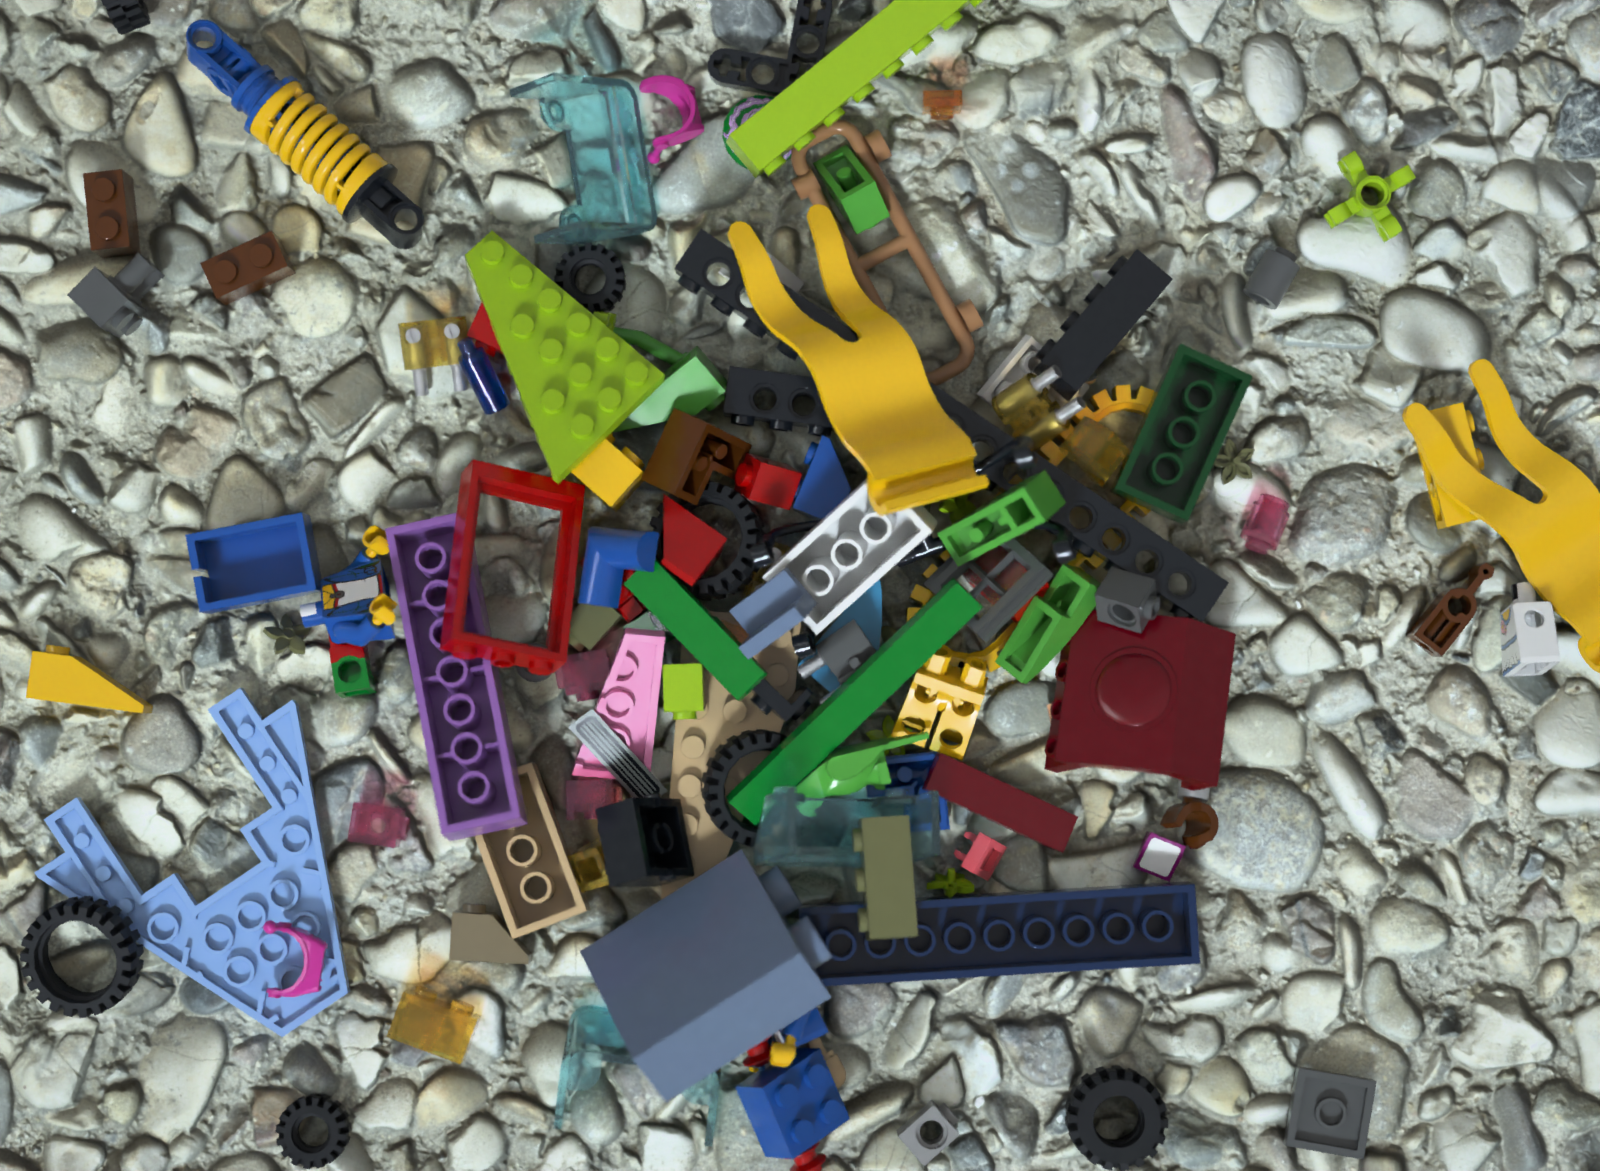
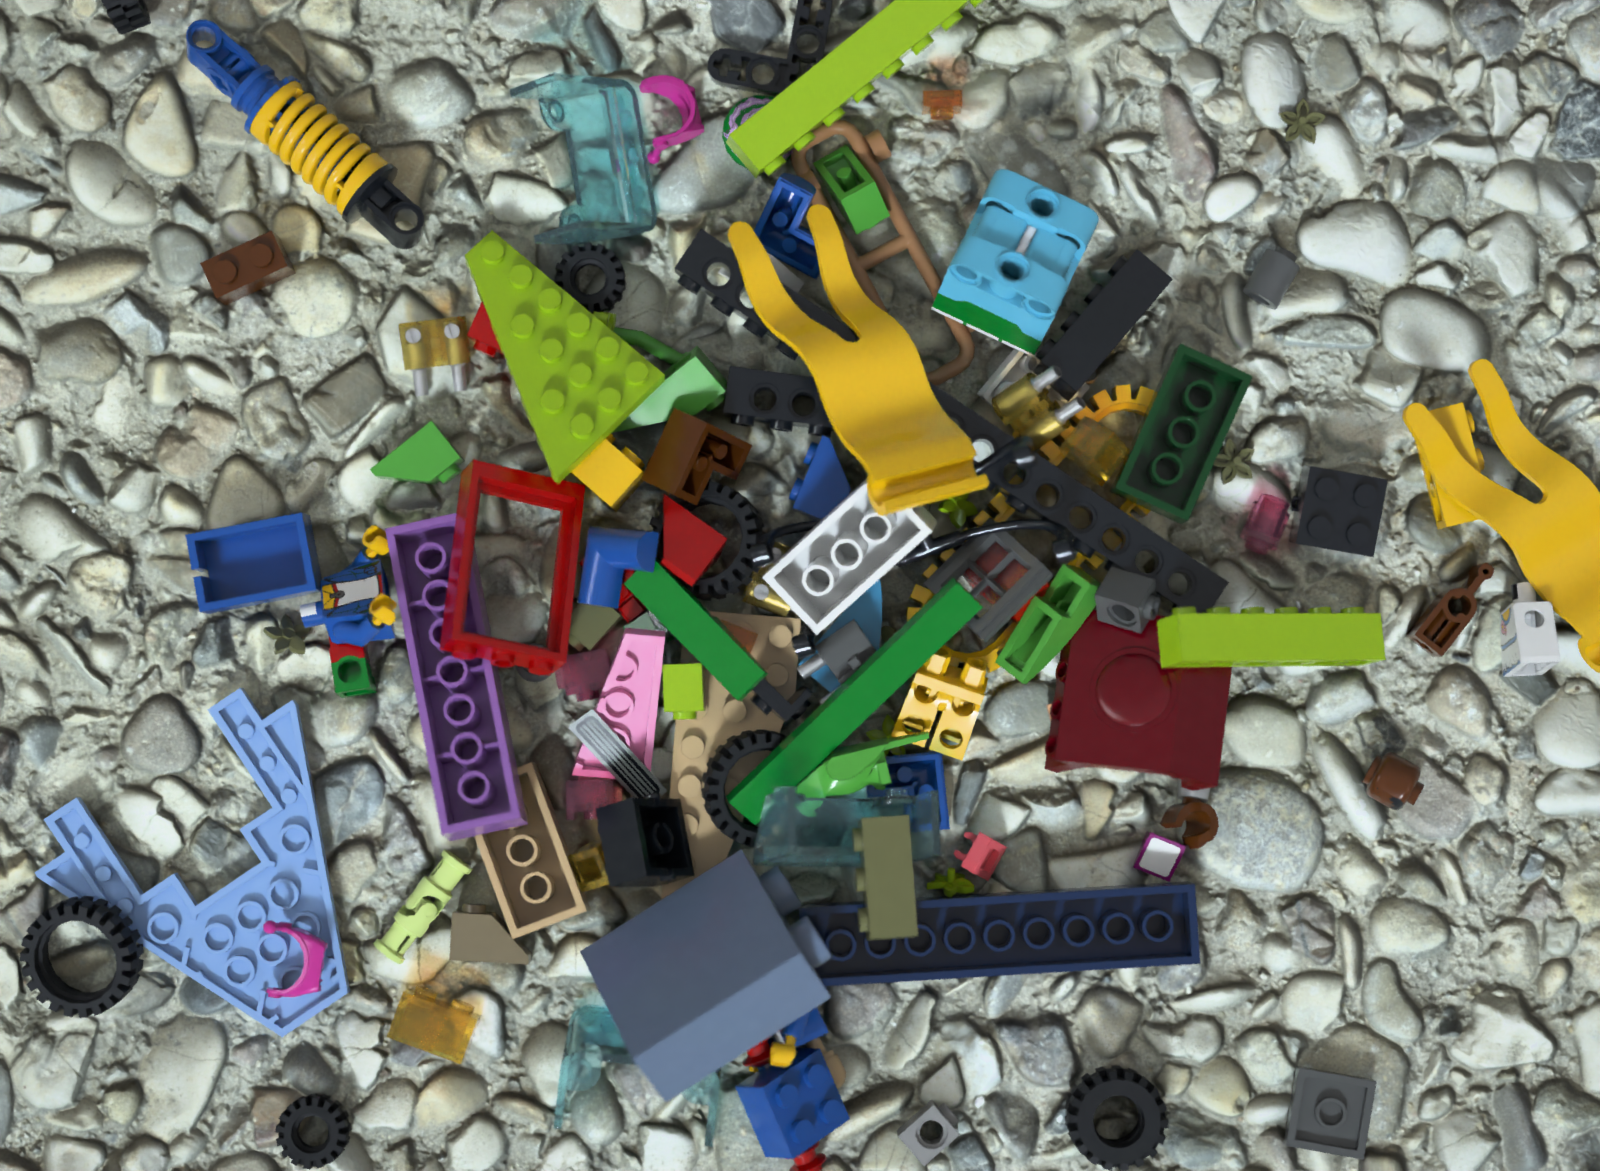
(74, 680): yellow slope -> none
(111, 213): reddish brown brick -> none
(116, 300): dark grey brick -> none
(361, 824): clear pink brick -> none
(418, 912): none -> yellowish green piece
(421, 459): none -> bright green slope
(482, 377): clear blue cylinder -> none
(767, 481): red brick -> none
(772, 611): sand blue panel -> none
(781, 226): none -> blue brick
(1000, 802): dark red tile -> none
(1002, 518): bright green slope -> none
(1016, 261): none -> medium azure piece
(1270, 638): none -> lime brick
(1301, 122): none -> olive plant
(1337, 510): none -> black brick
(1384, 221): lime pin -> none
(1393, 781): none -> reddish brown head

